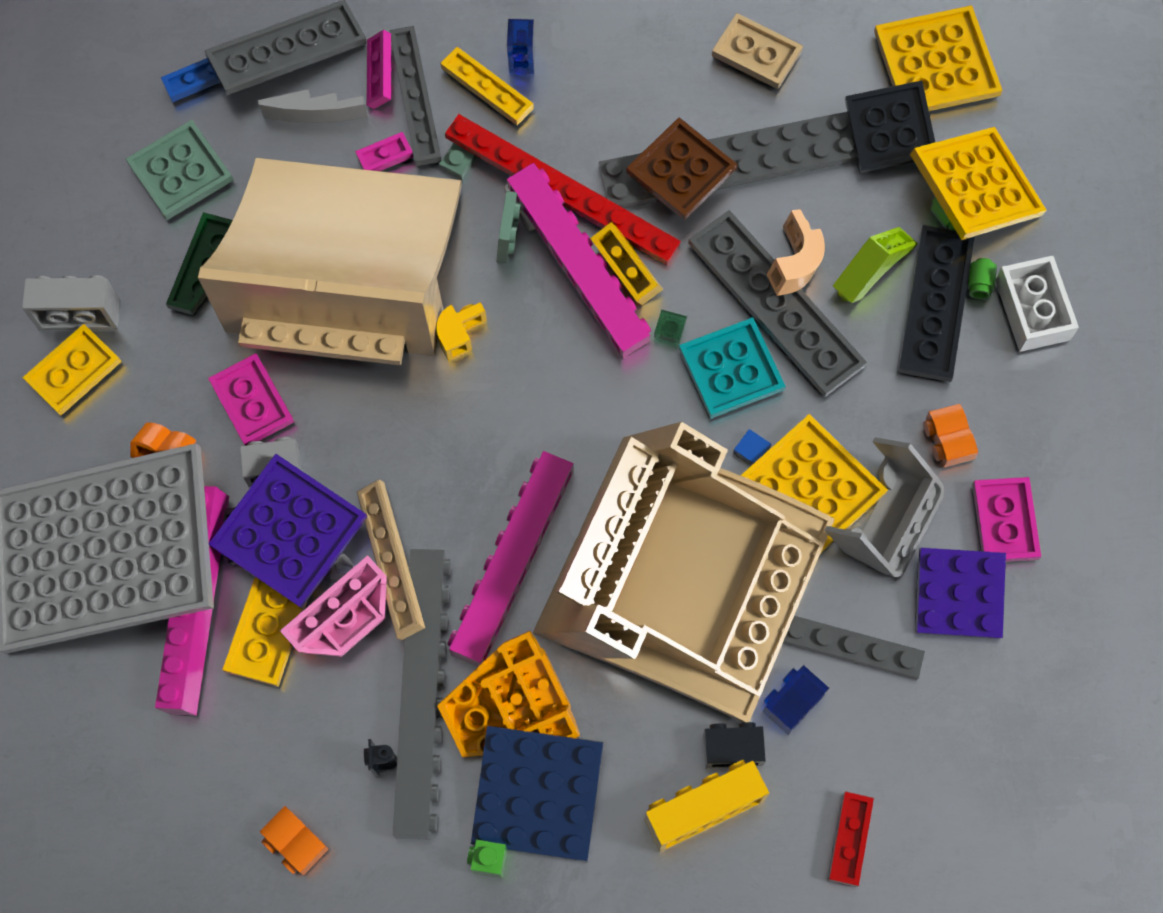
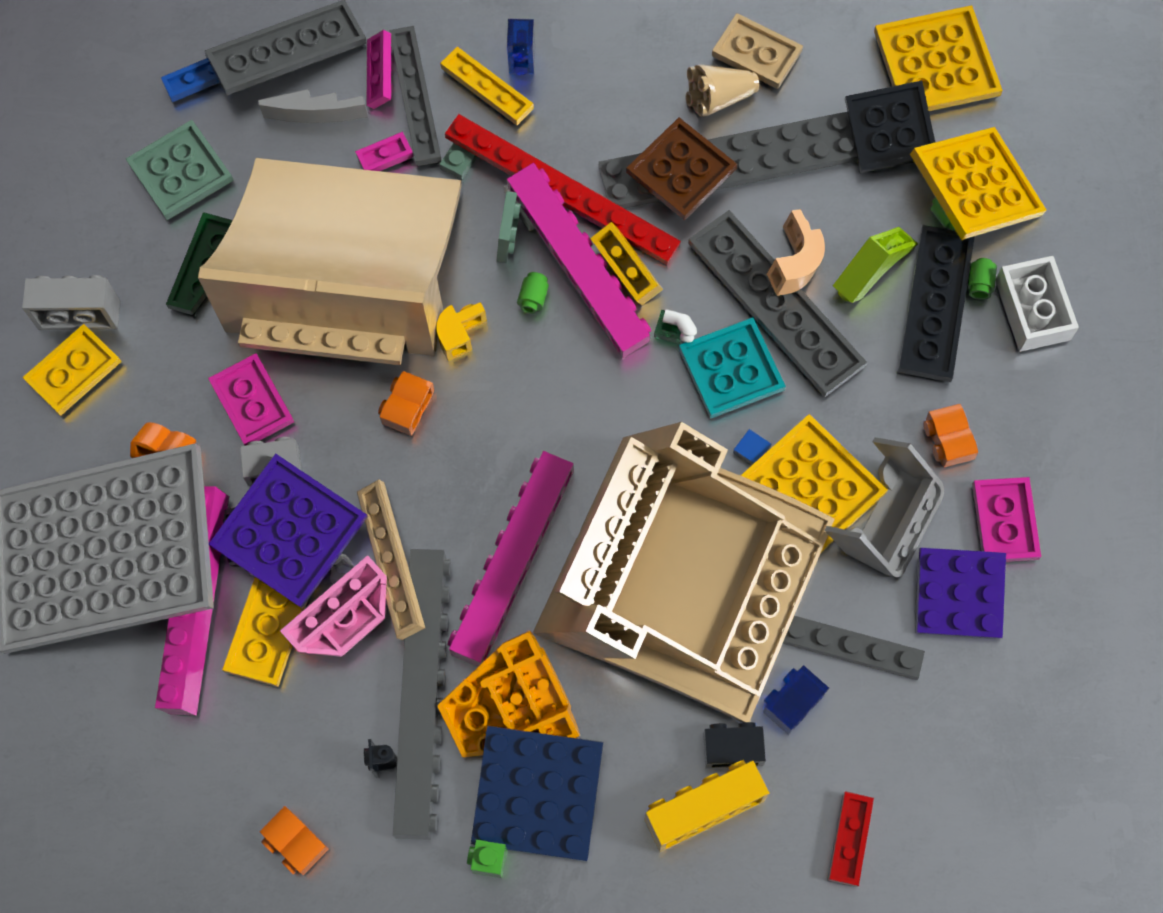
(406, 403): none -> orange brick
(533, 292): none -> bright green brick
(684, 324): none -> white arm
(718, 87): none -> tan cone

